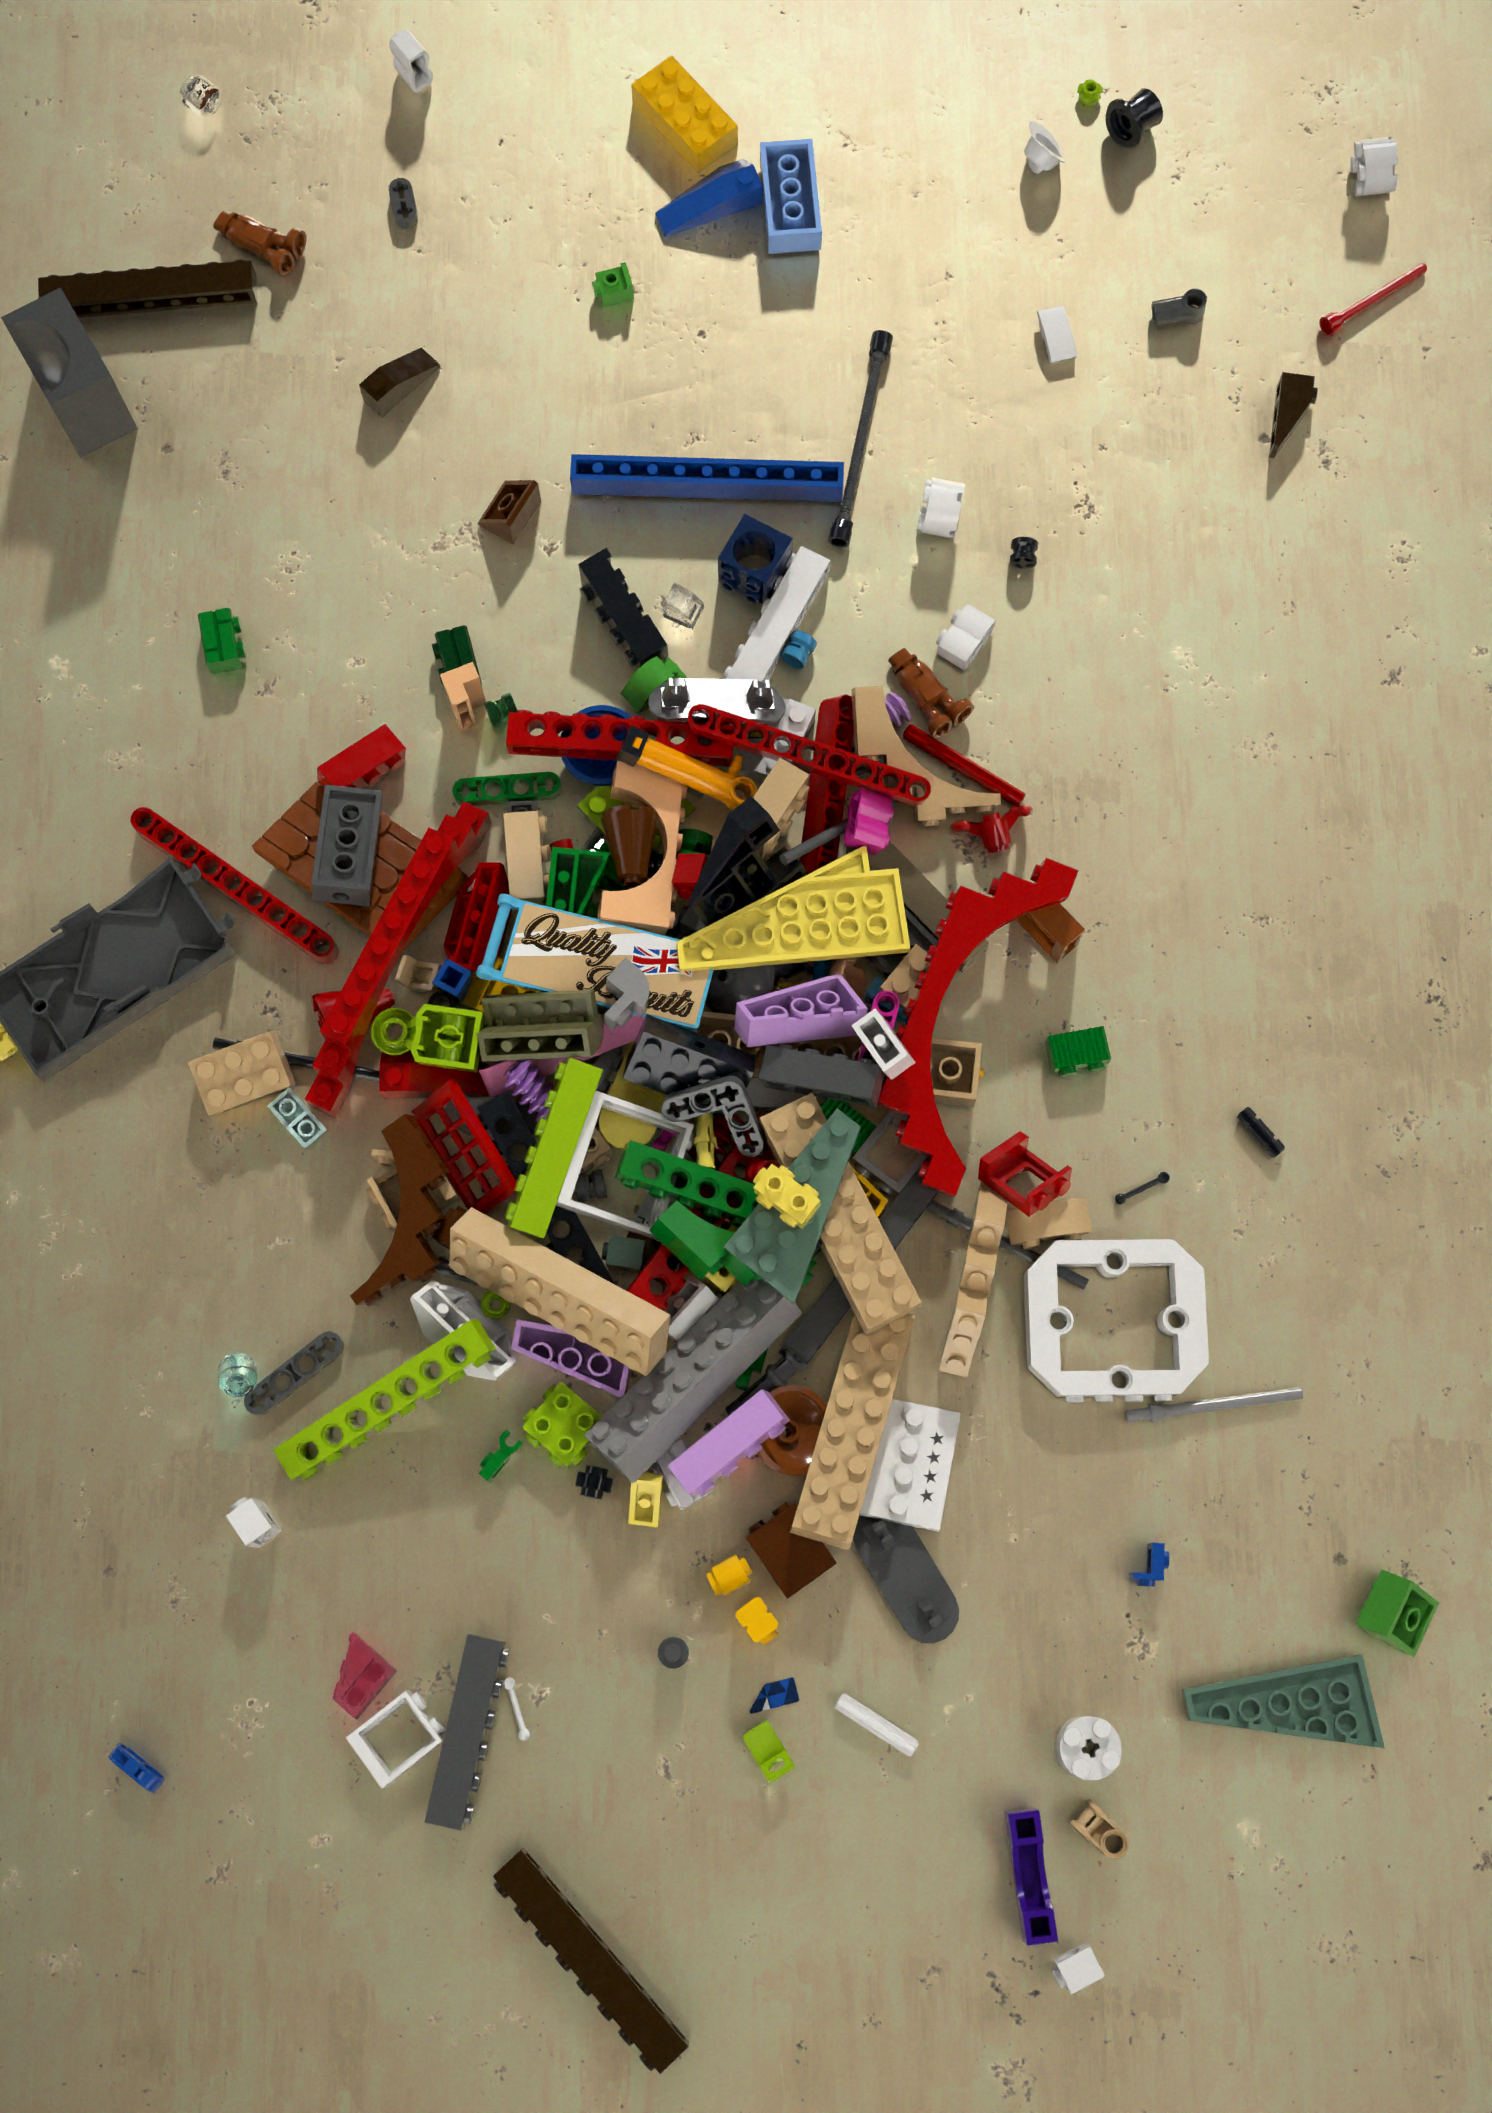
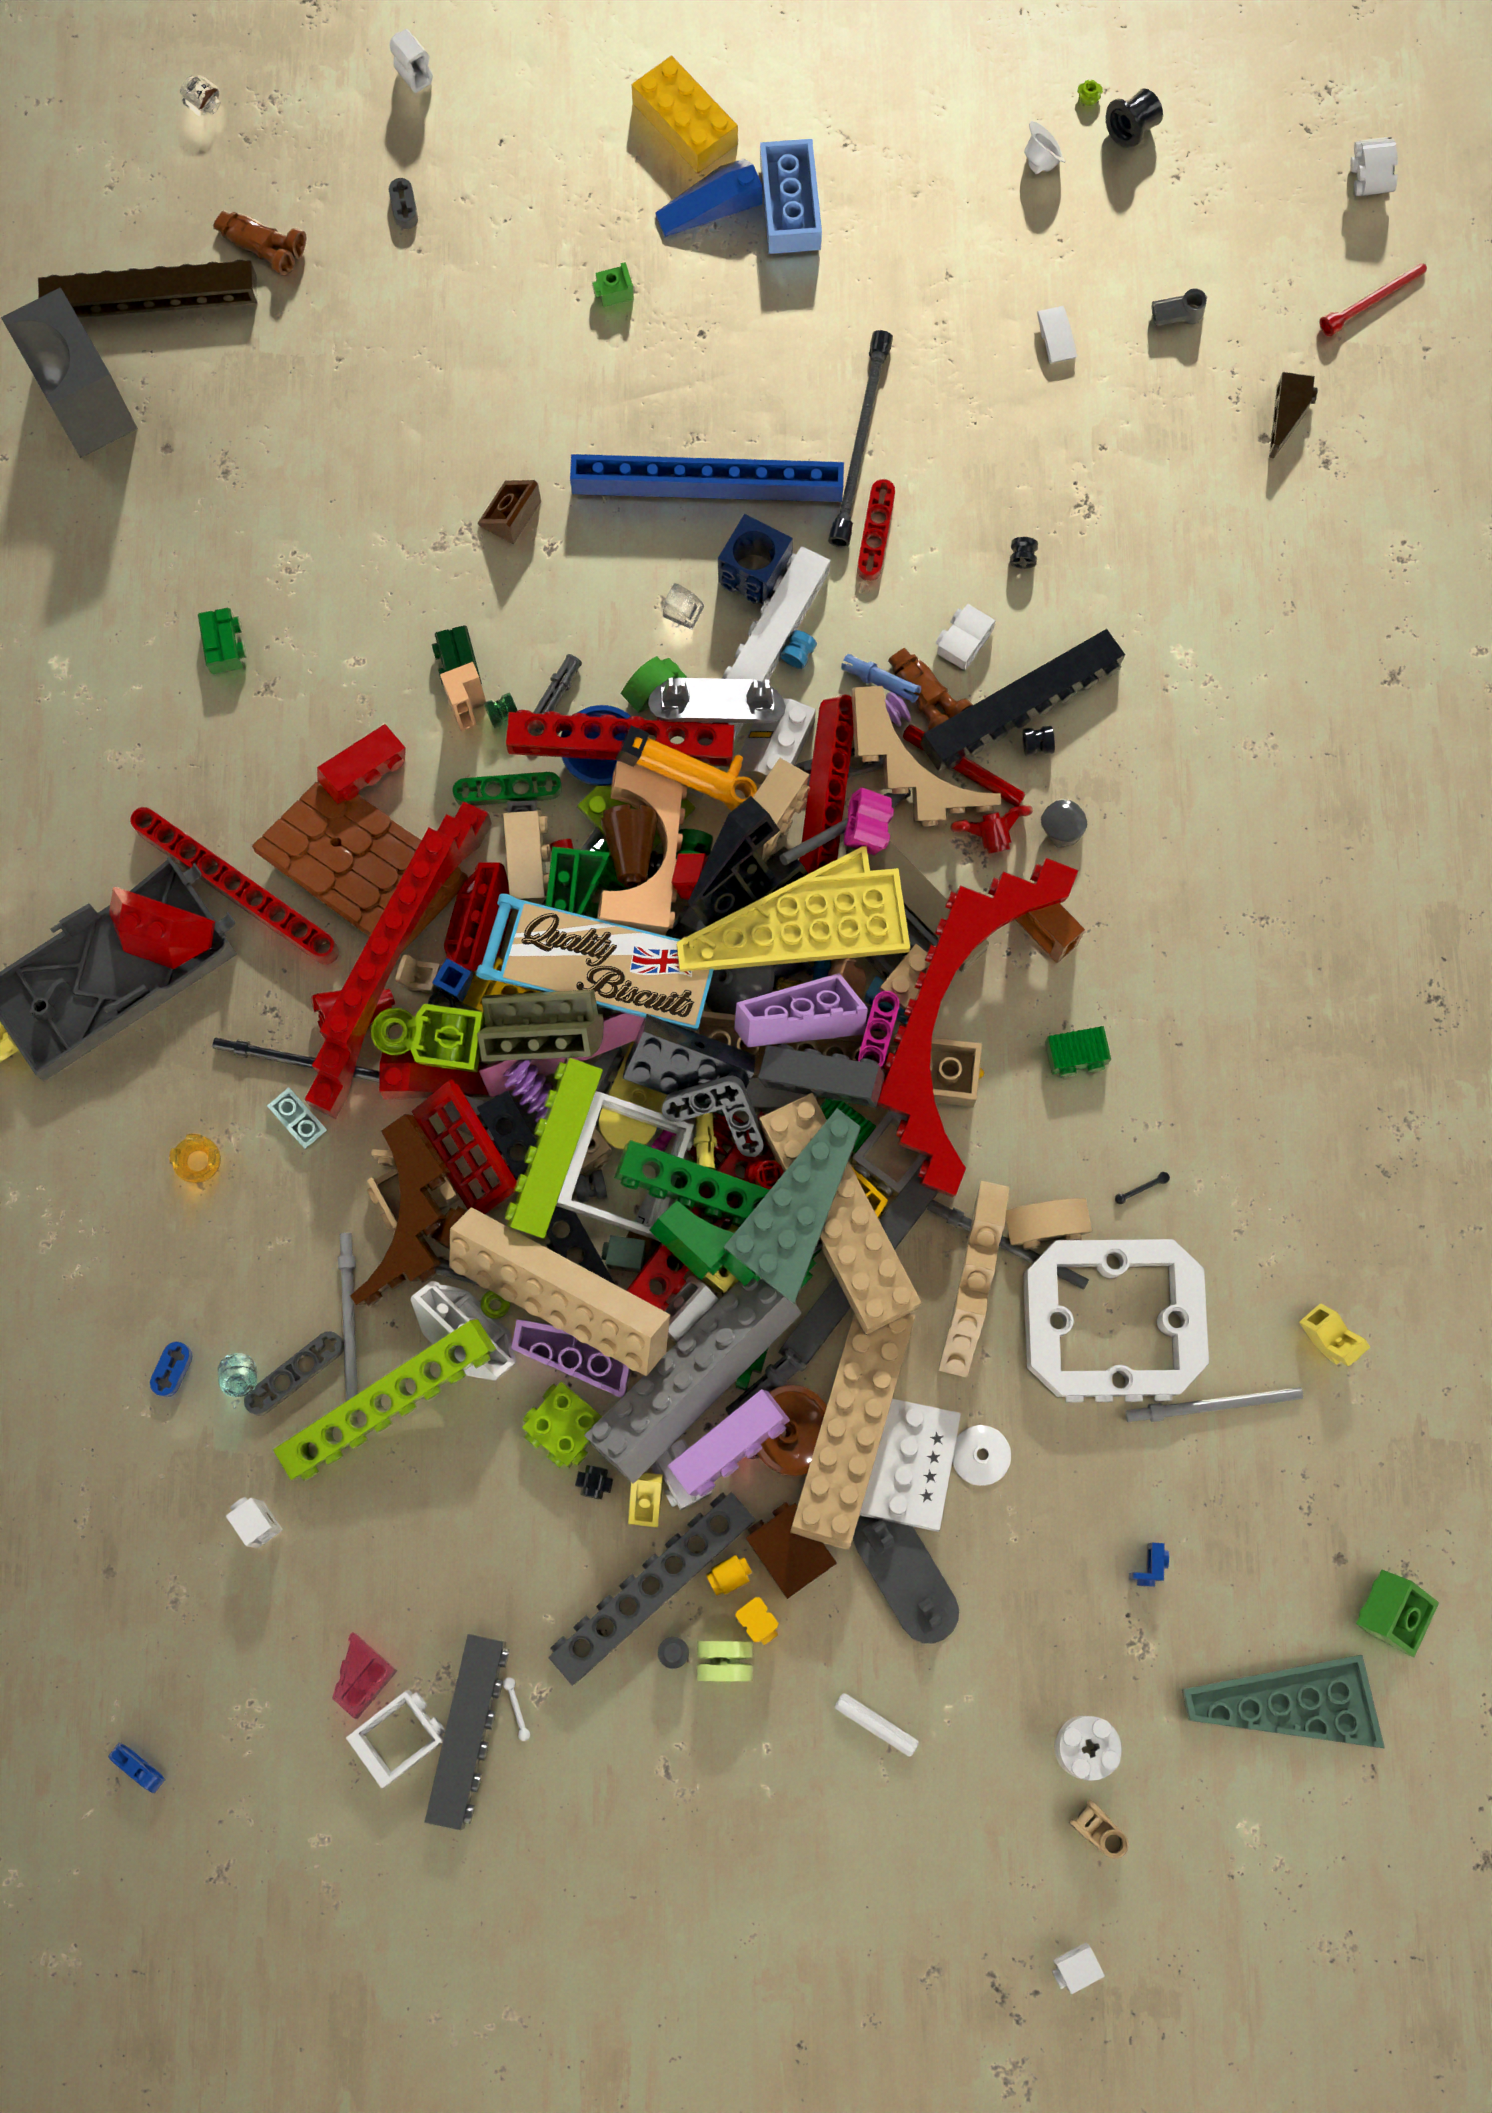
(158, 930): none -> red wedge
(177, 1372): none -> blue beam
(179, 1156): none -> clear yellow piece
(241, 1073): tan brick -> none
(346, 1264): none -> light grey bar
(347, 845): dark grey brick -> none
(396, 380): dark brown slope -> none
(494, 1463): green plate -> none
(568, 667): none -> dark grey pin
(576, 1667): none -> dark grey brick
(591, 1960): dark brown brick -> none
(620, 610): black wedge -> none
(631, 989): light grey brick -> none
(724, 1661): none -> yellowish green wheel
(768, 1750): lime bracket -> none
(776, 1695): dark blue sticker -> none
(779, 1190): light yellow brick -> none
(798, 744): red beam -> none
(871, 673): none -> medium blue pin
(874, 529): none -> red beam
(883, 1044): white brick -> none
(942, 508): white brick -> none
(970, 1466): none -> white dish
(1009, 1161): red window -> none
(1022, 700): none -> black brick
(1029, 1875): dark purple arch -> none
(1038, 740): none -> black wheel
(1064, 822): none -> dark grey hair
(1260, 1132): black axle -> none
(1332, 1337): none -> light yellow brick

